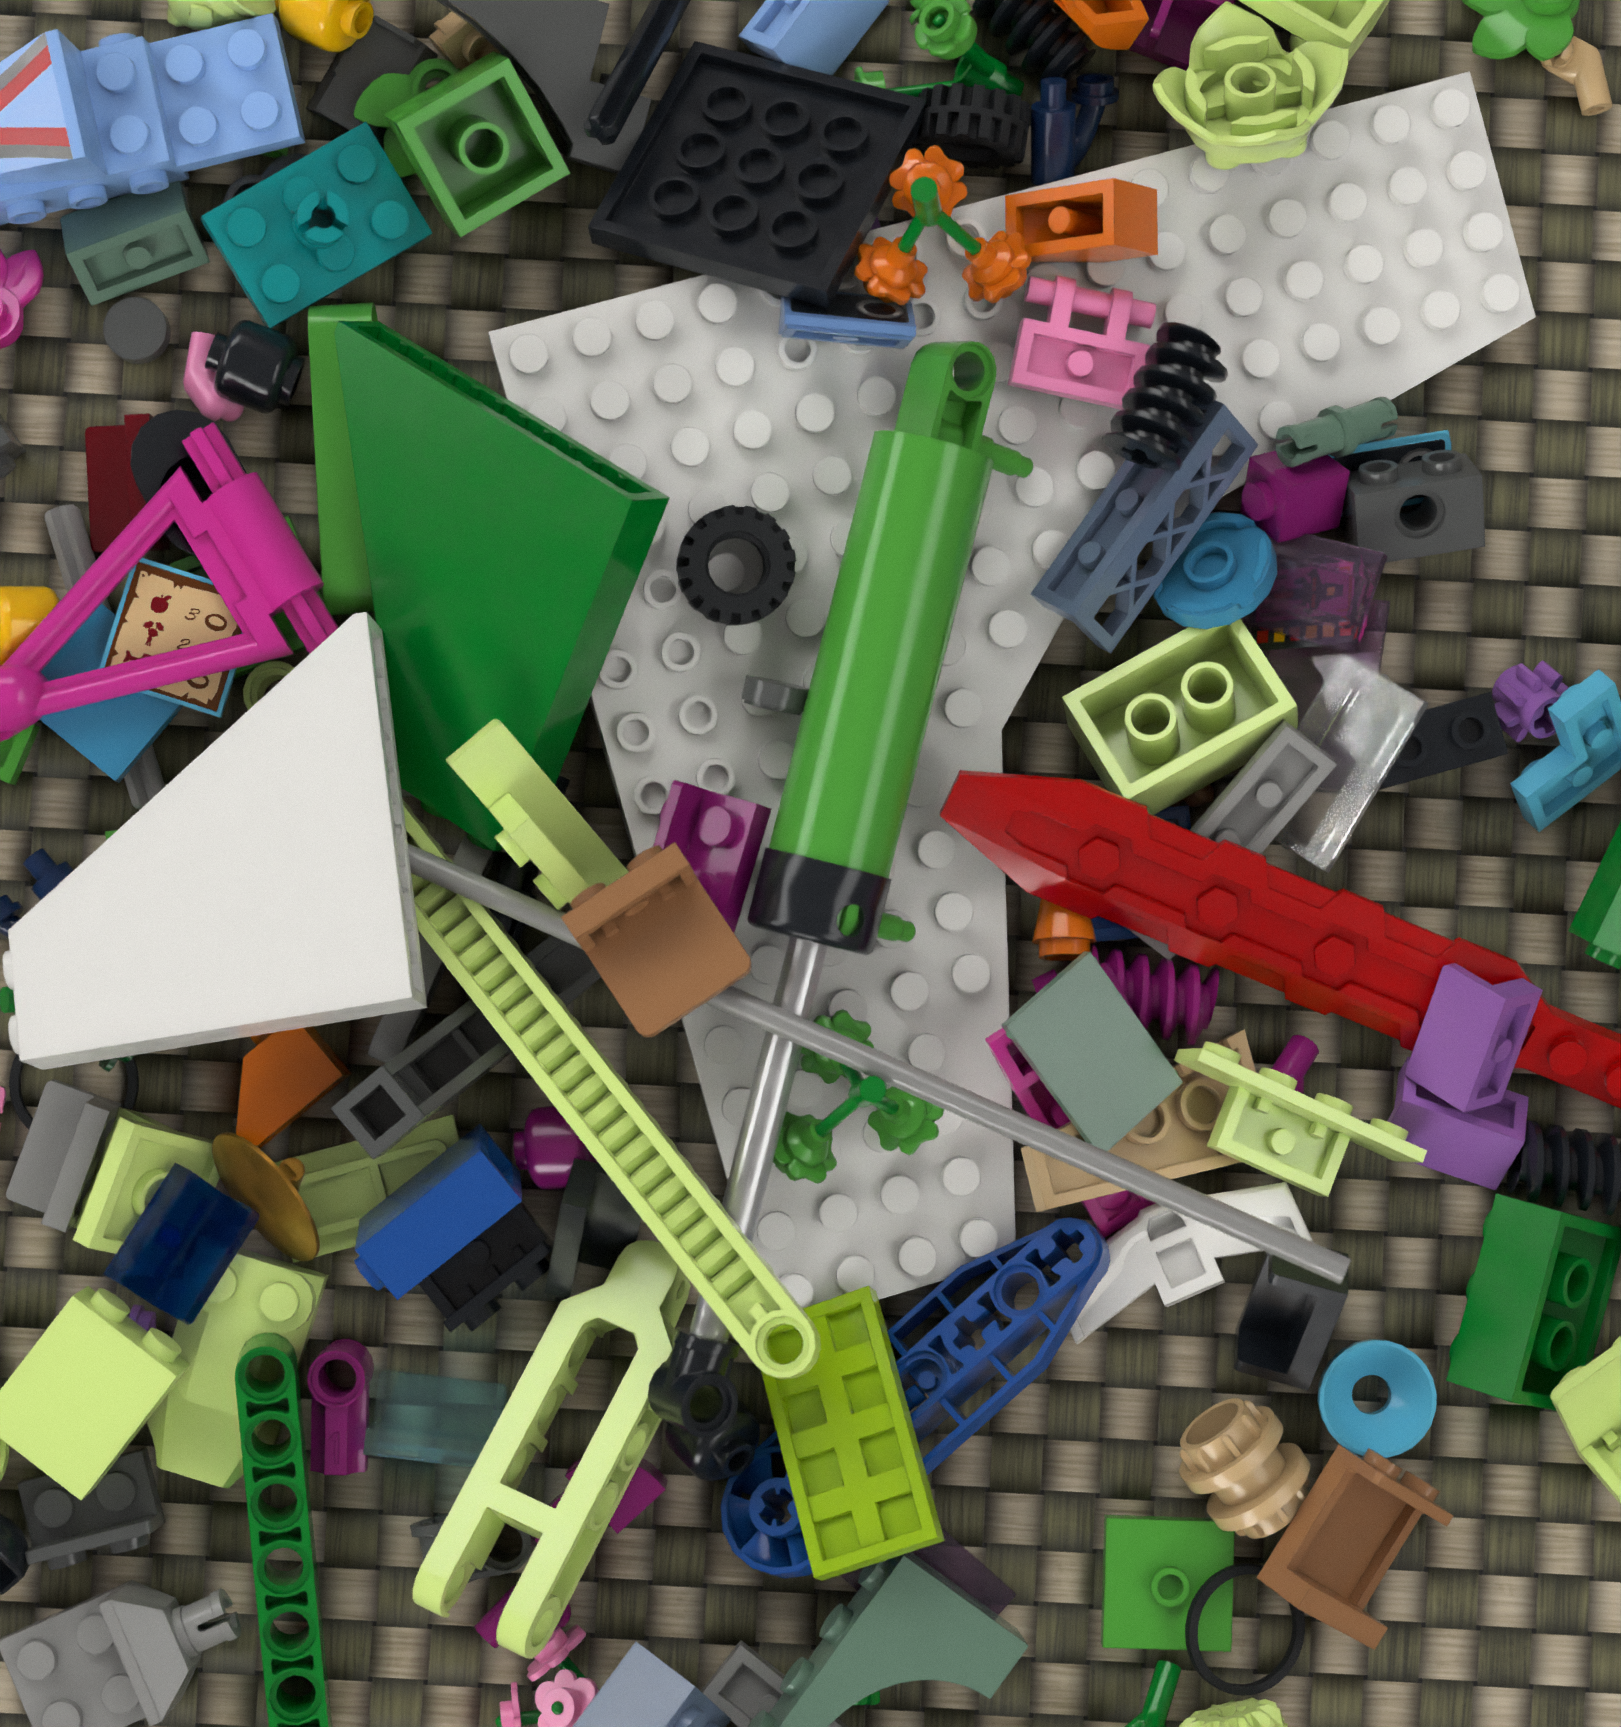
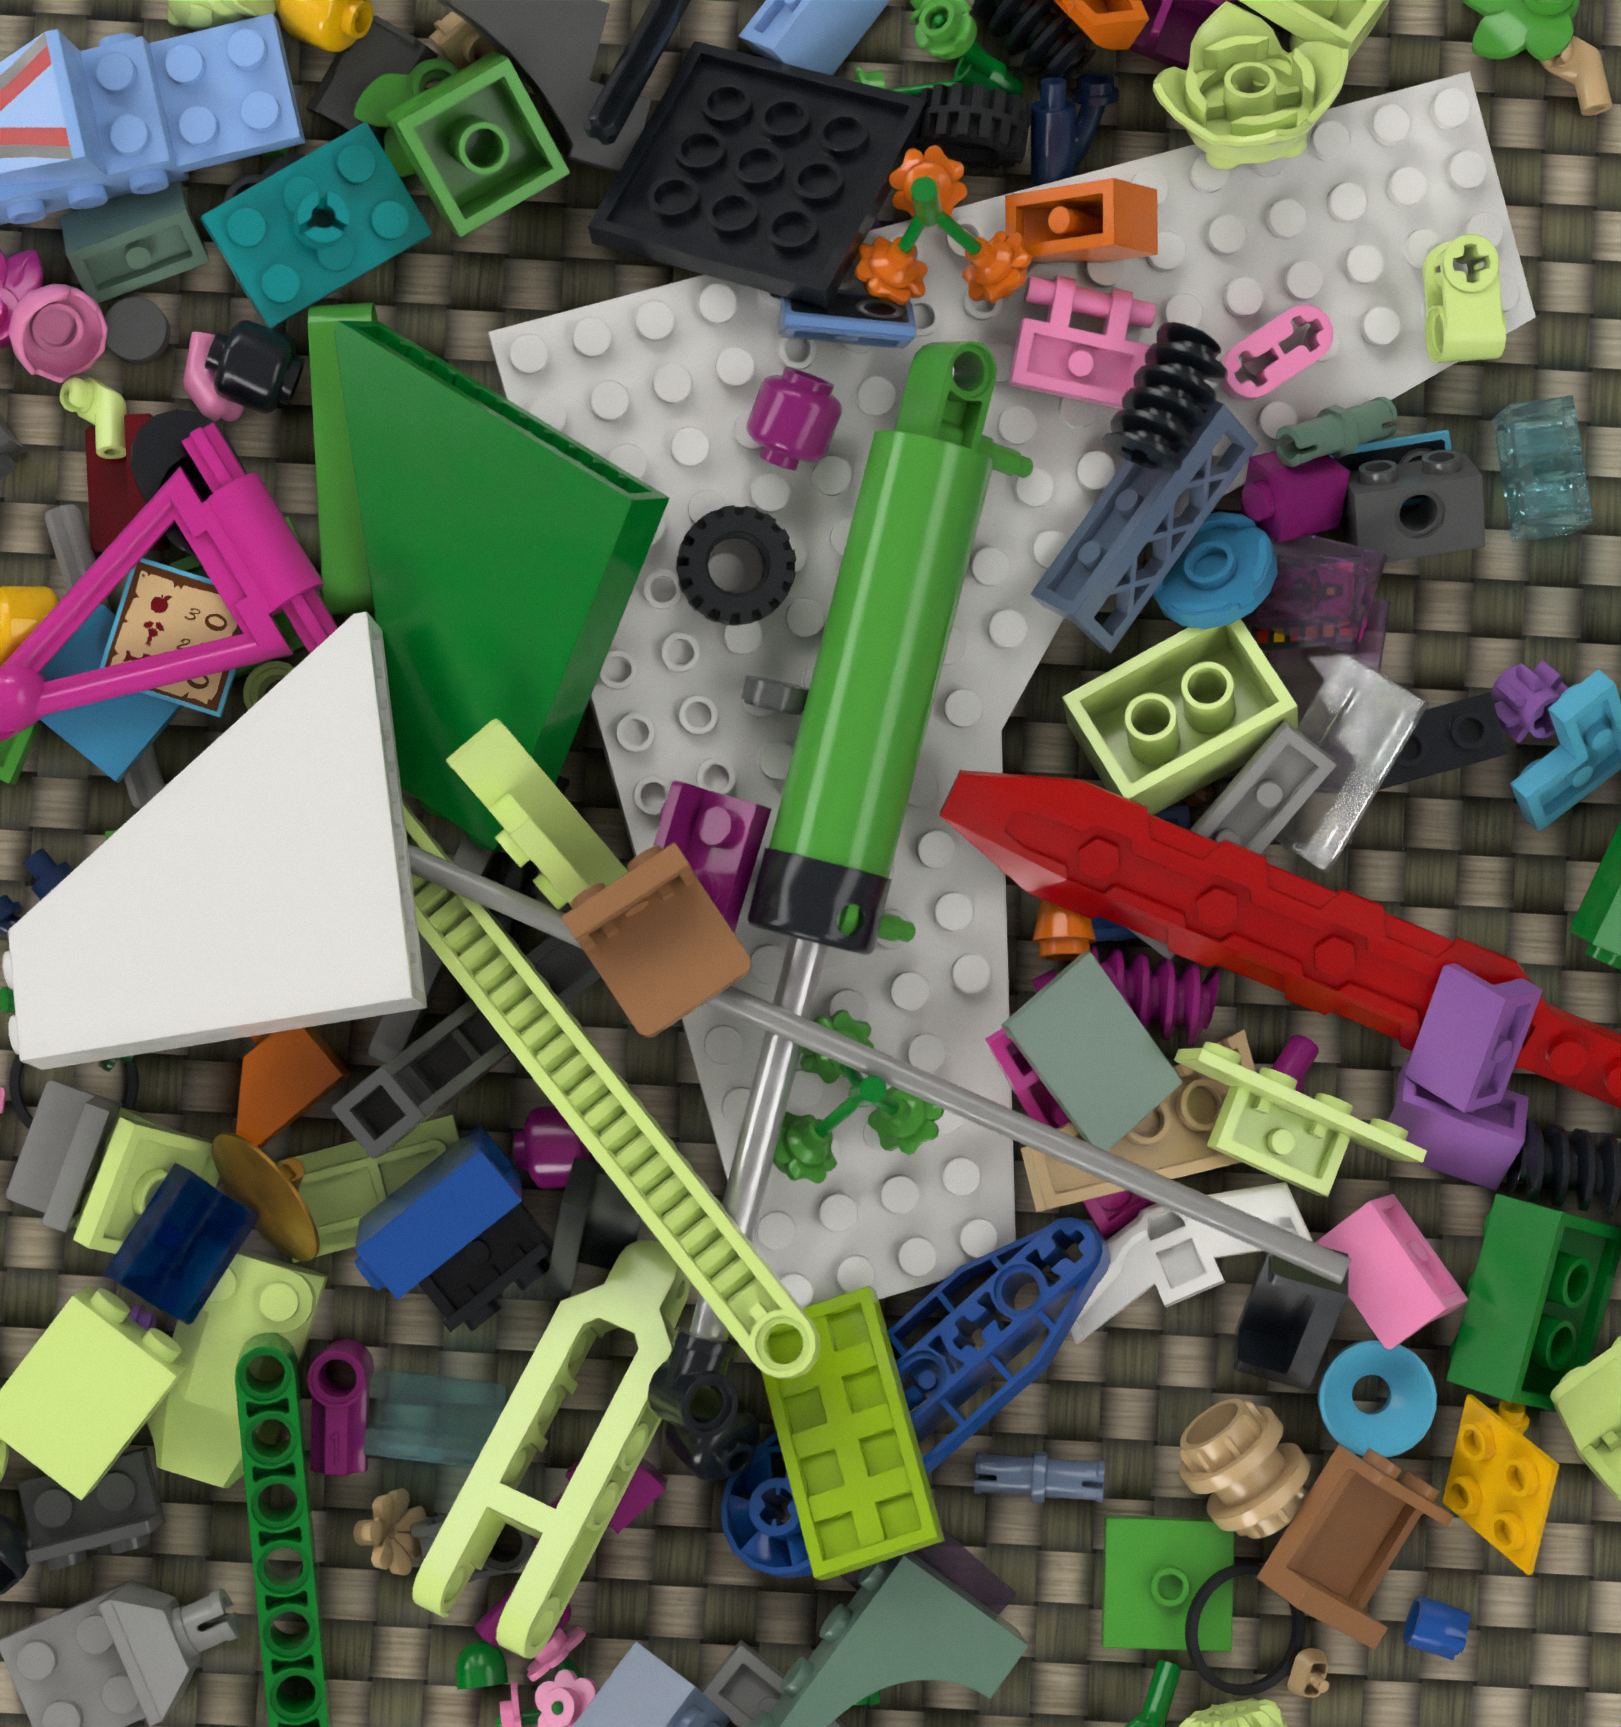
(57, 332): none -> bright pink hair
(100, 407): none -> yellowish green arm
(391, 1532): none -> tan plant
(480, 1666): none -> green hinge
(794, 418): none -> magenta head
(1039, 1477): none -> sand blue pin
(1283, 365): none -> bright pink beam
(1309, 1673): none -> tan rock
(1393, 1271): none -> bright pink panel
(1436, 1627): none -> blue hose
(1461, 309): none -> yellowish green piece
(1501, 1480): none -> yellow hinge
(1542, 468): none -> clear light blue brick

